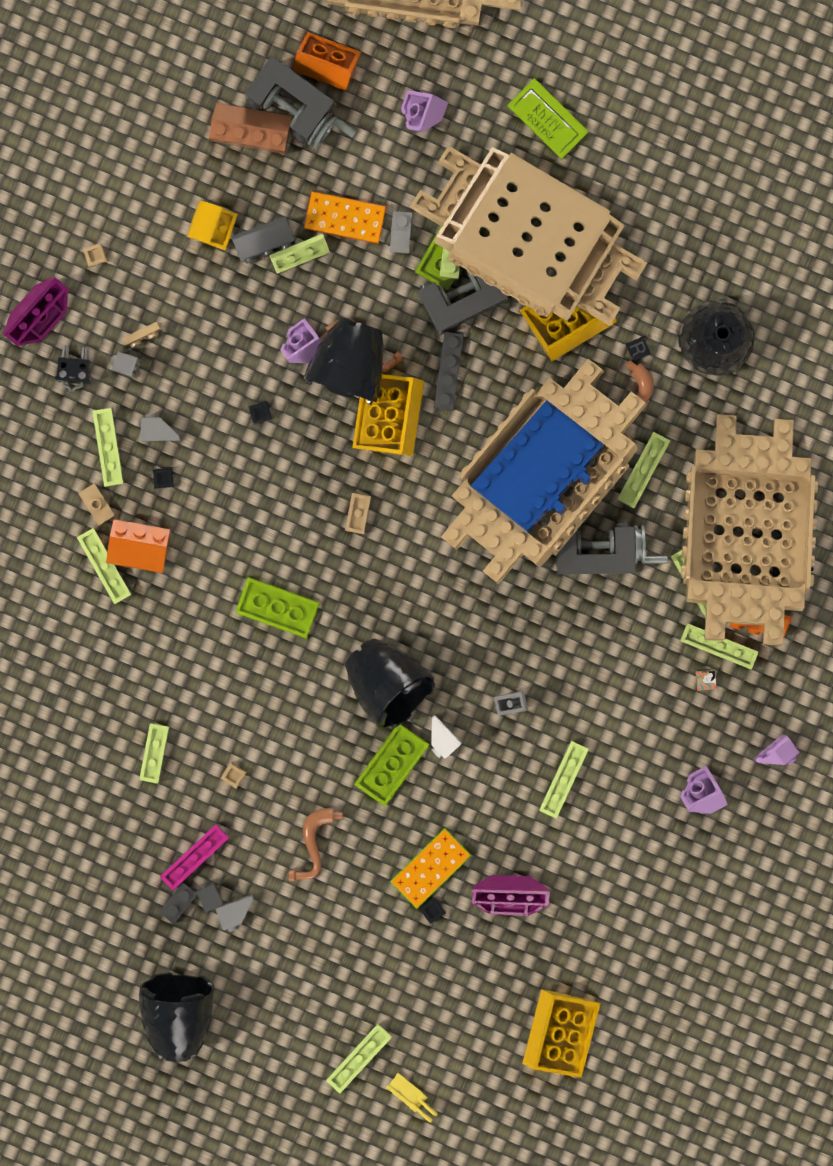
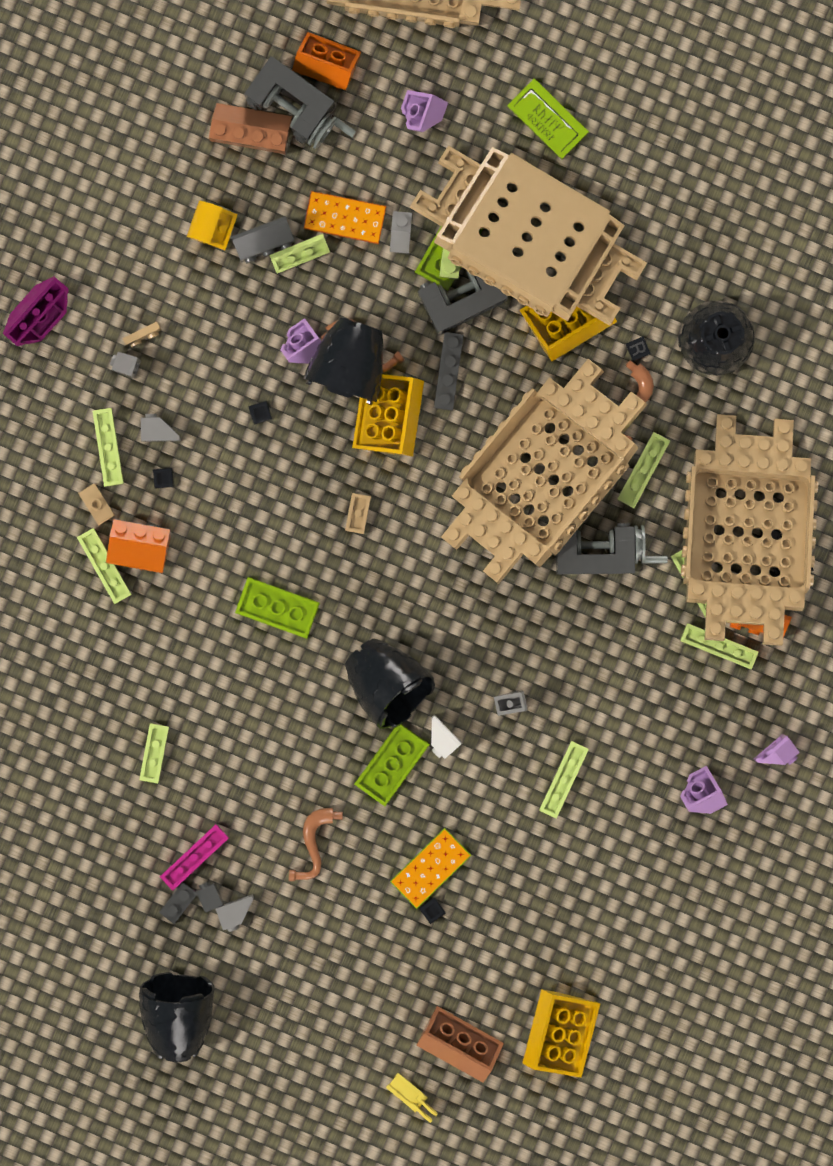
(72, 372): black piece -> none
(95, 255): tan tile -> none
(233, 775): tan tile -> none
(358, 1058): yellowish green plate -> none
(460, 1044): none -> nougat slope
(510, 895): magenta wedge -> none
(538, 467): blue hinge -> none
(706, 680): tile -> none

